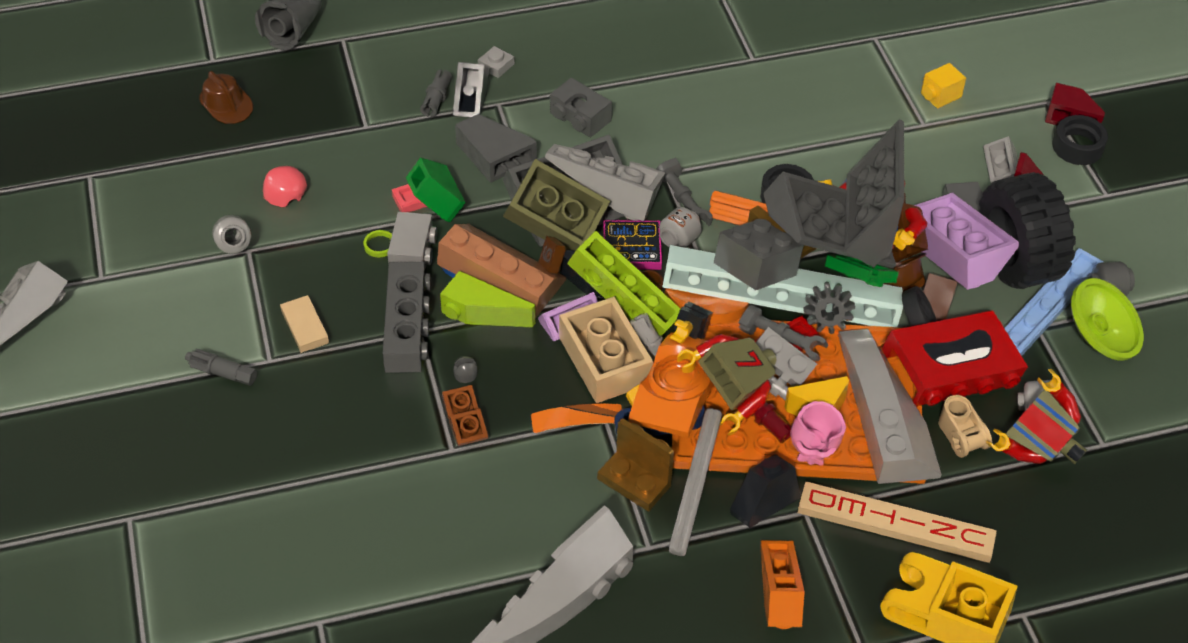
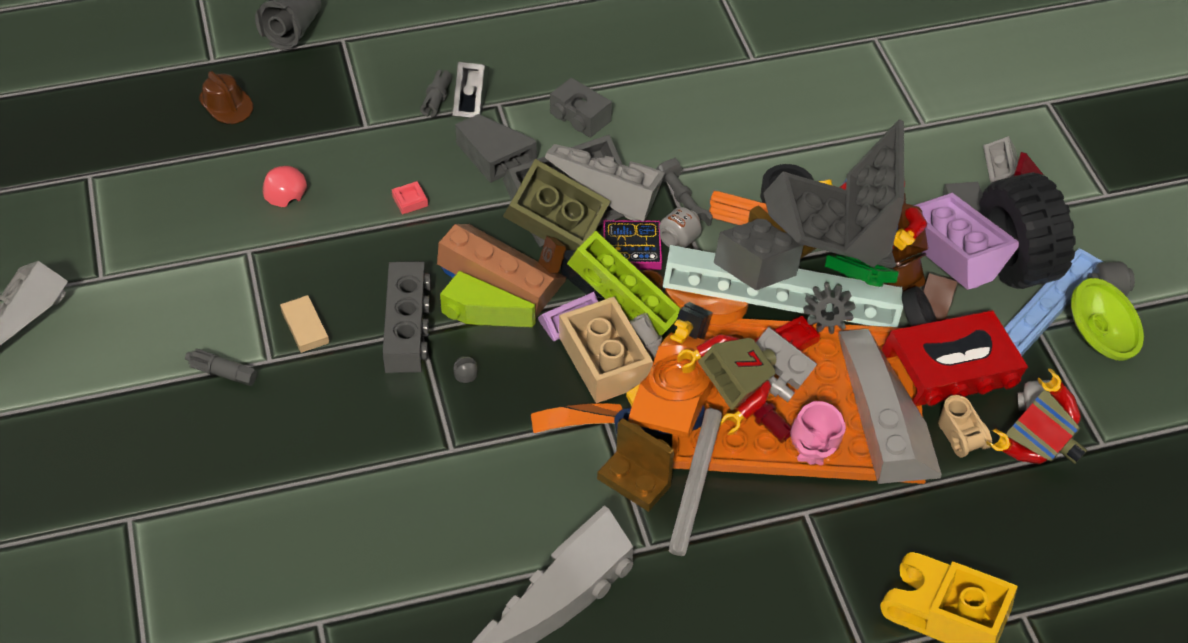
(236, 242): light grey head -> none
(374, 234): lime piece -> none
(412, 238): light grey brick -> none
(435, 188): green slope -> none
(464, 415): dark orange slope -> none
(497, 60): light grey plate -> none
(753, 318): dark grey piece -> none
(766, 491): black slope -> none
(782, 584): orange slope -> none
(828, 391): yellow slope -> none
(897, 522): tan tile -> none
(943, 85): yellow brick -> none
(1071, 101): dark red slope -> none
(1085, 127): black tyre -> none

